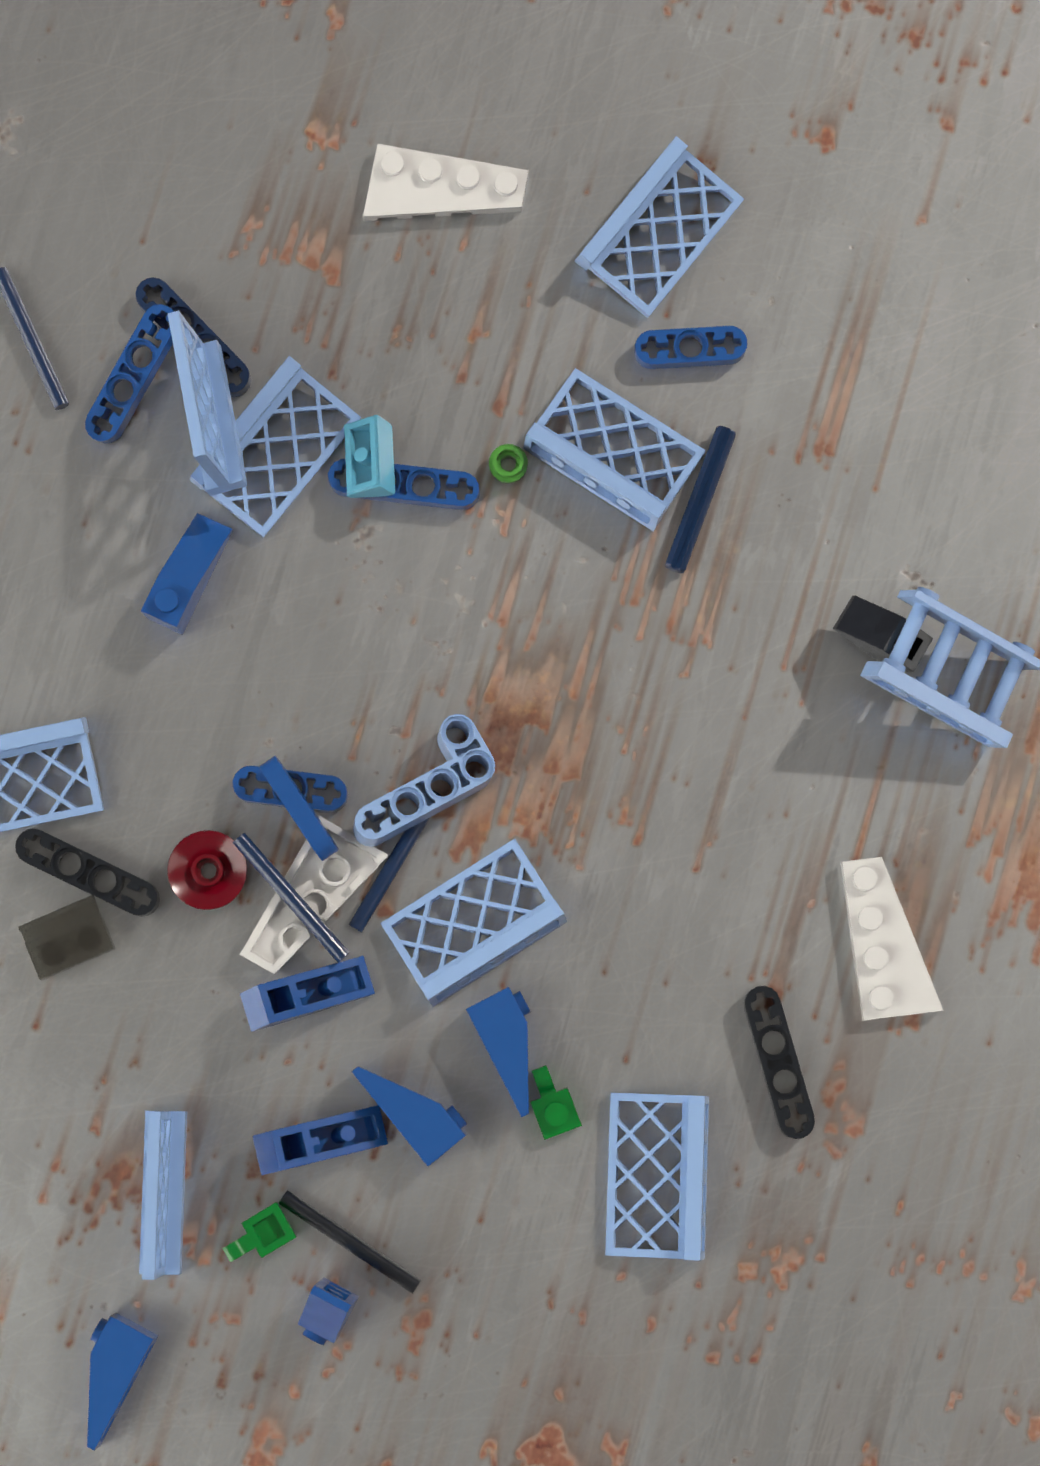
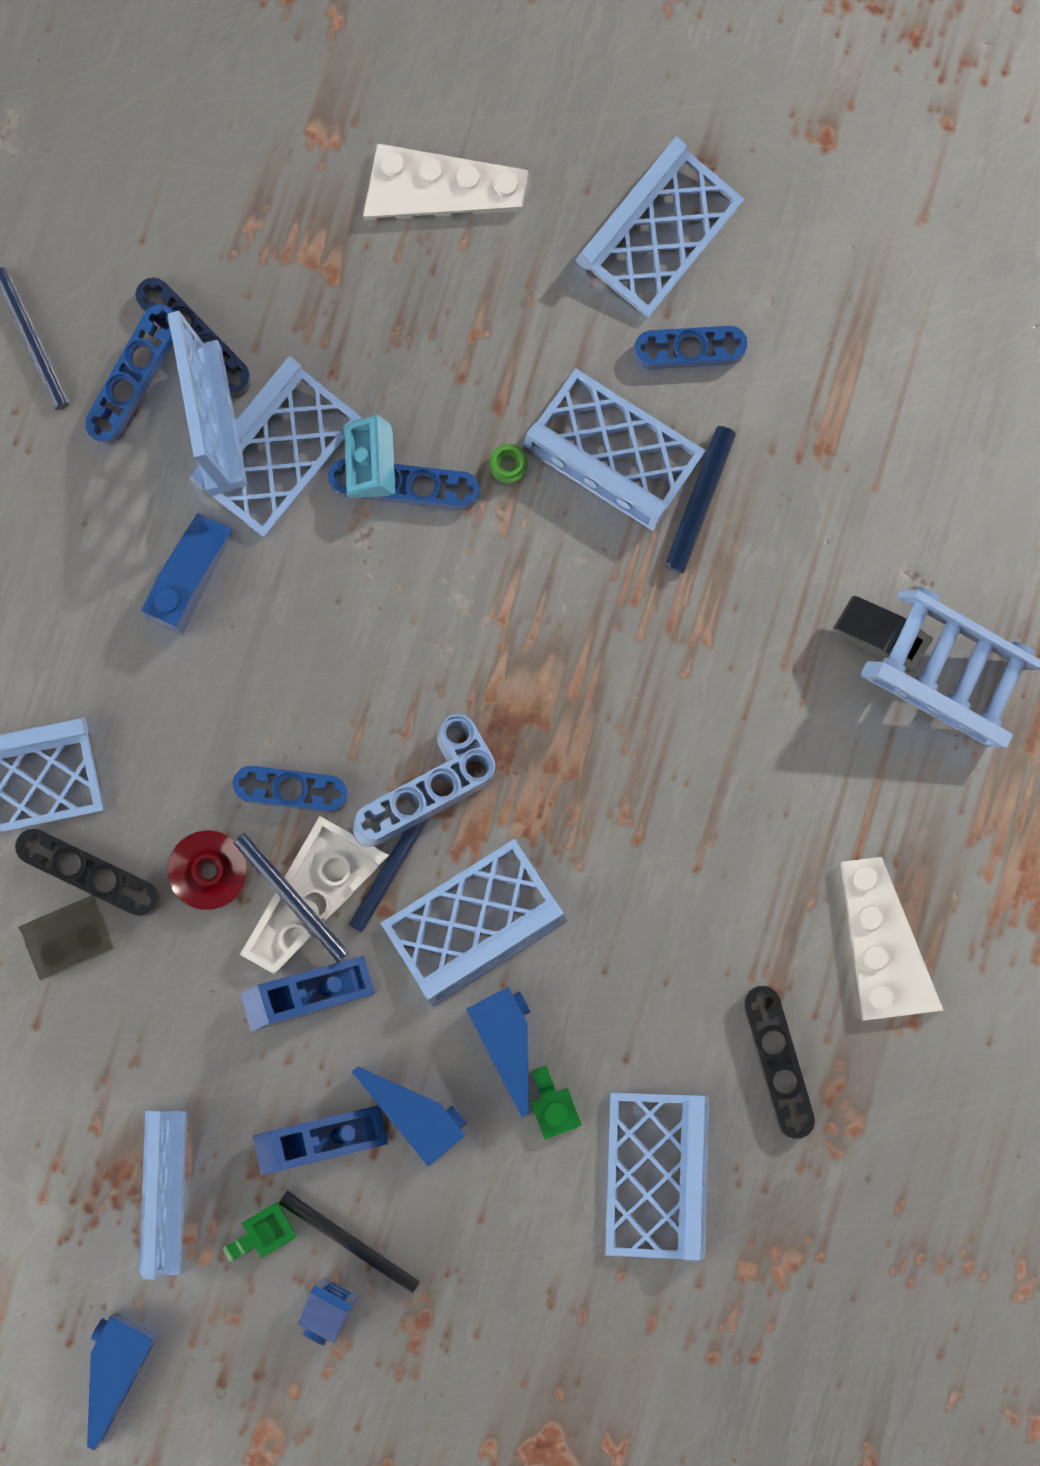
(298, 808): blue beam -> none

